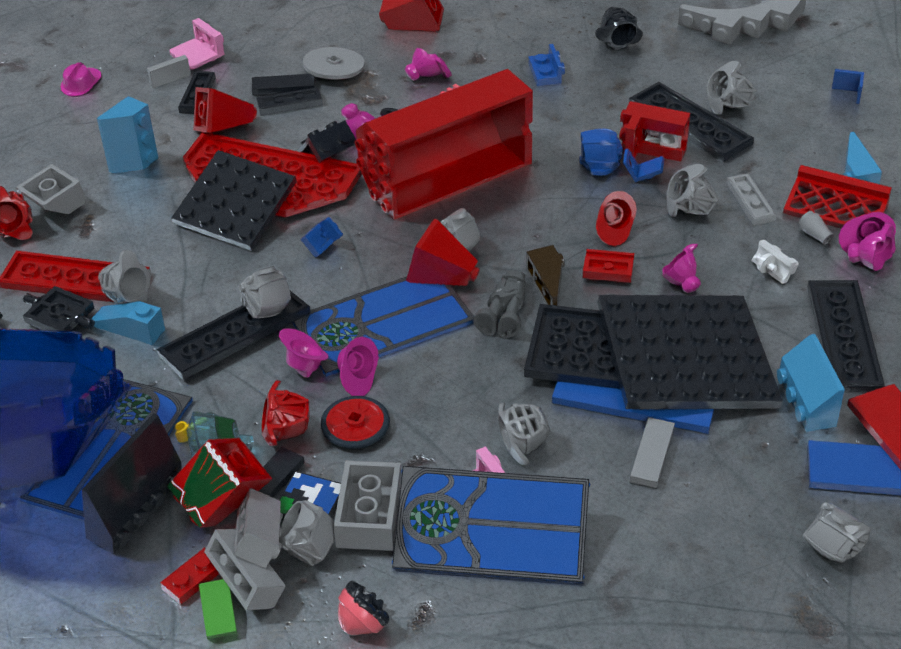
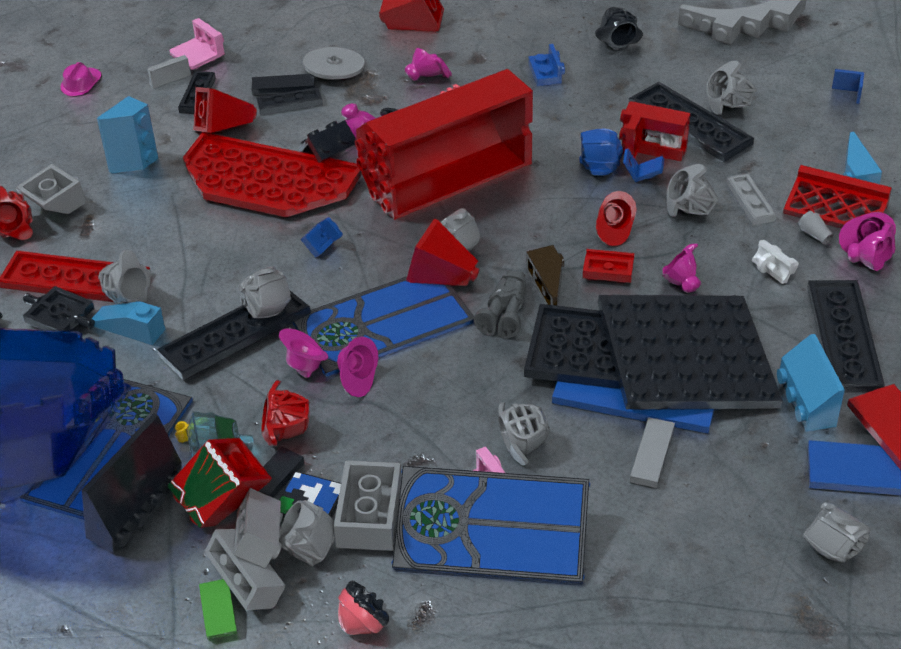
(186, 579): red plate -> none
(234, 200): black plate -> none
(355, 422): red wheel -> none

